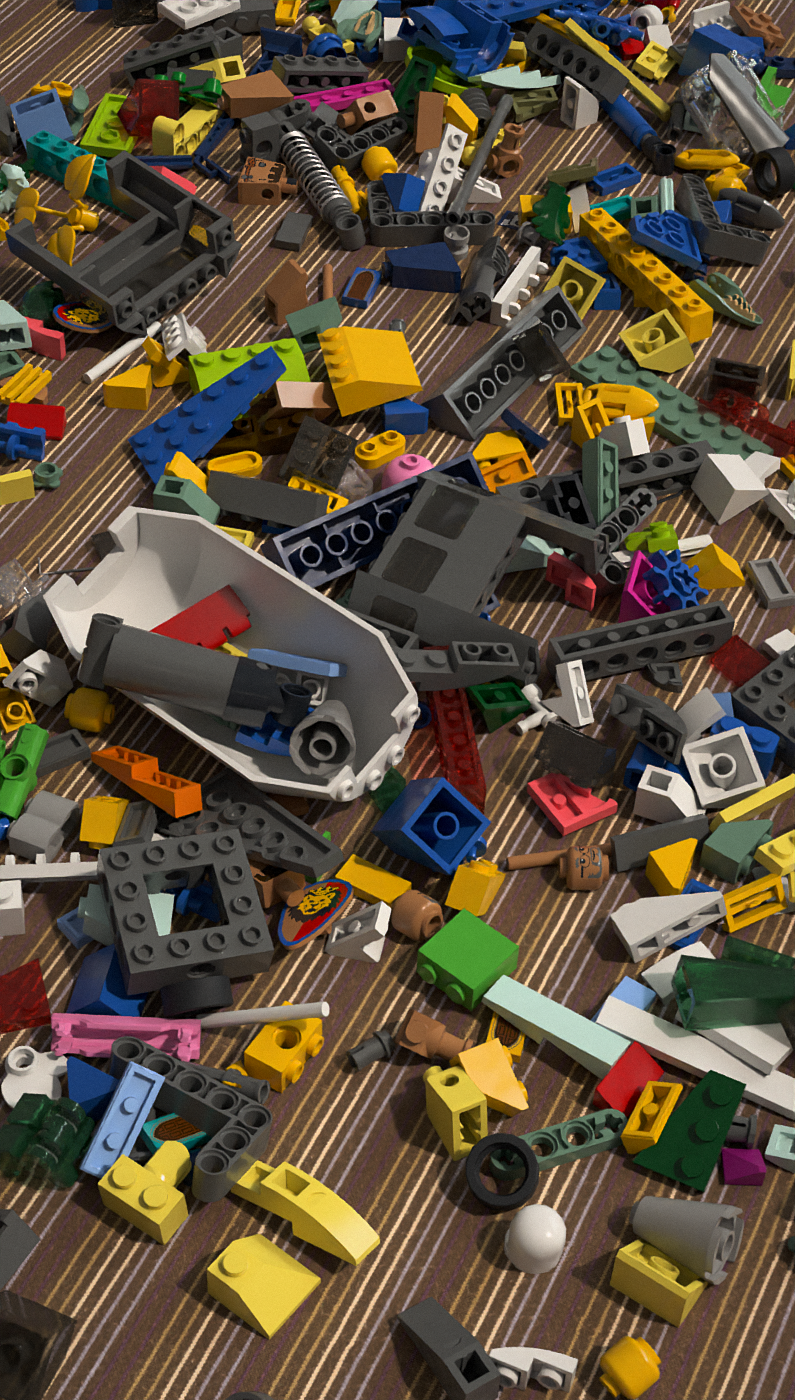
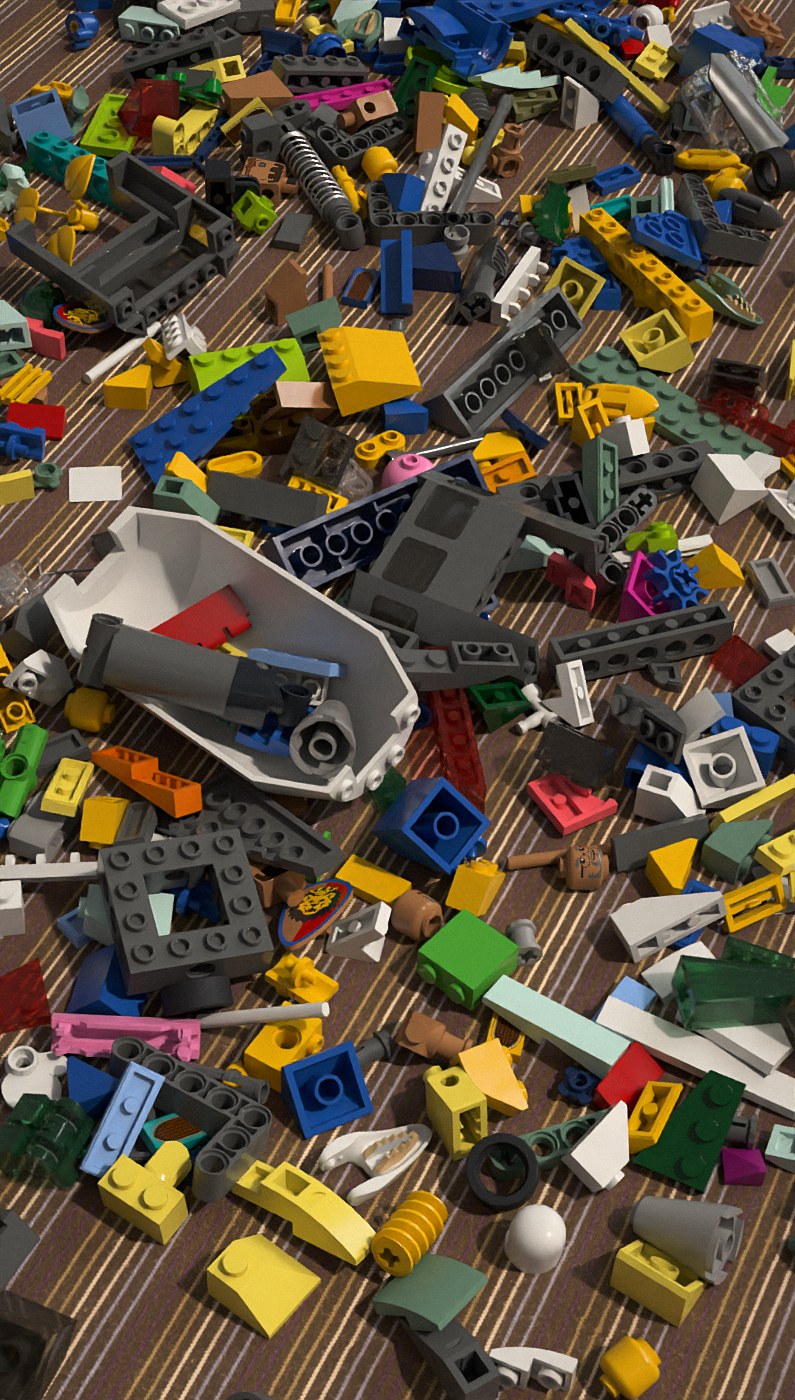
(67, 787): none -> light yellow tile
(82, 29): none -> blue piece
(95, 484): none -> white sticker
(146, 25): none -> light aqua slope
(223, 190): none -> black brick
(232, 127): none -> light yellow tile
(255, 212): none -> lime brick
(301, 980): none -> yellow hips
(325, 1090): none -> blue slope
(381, 1155): none -> white animal
(390, 64): none -> blue slope
(397, 275): none -> blue panel
(409, 1233): none -> yellow piece
(431, 1292): none -> sand green slope
(440, 449): none -> dark grey piece
(522, 934): none -> light grey bush
(578, 1094): none -> dark blue plate
(602, 1150): none -> white slope

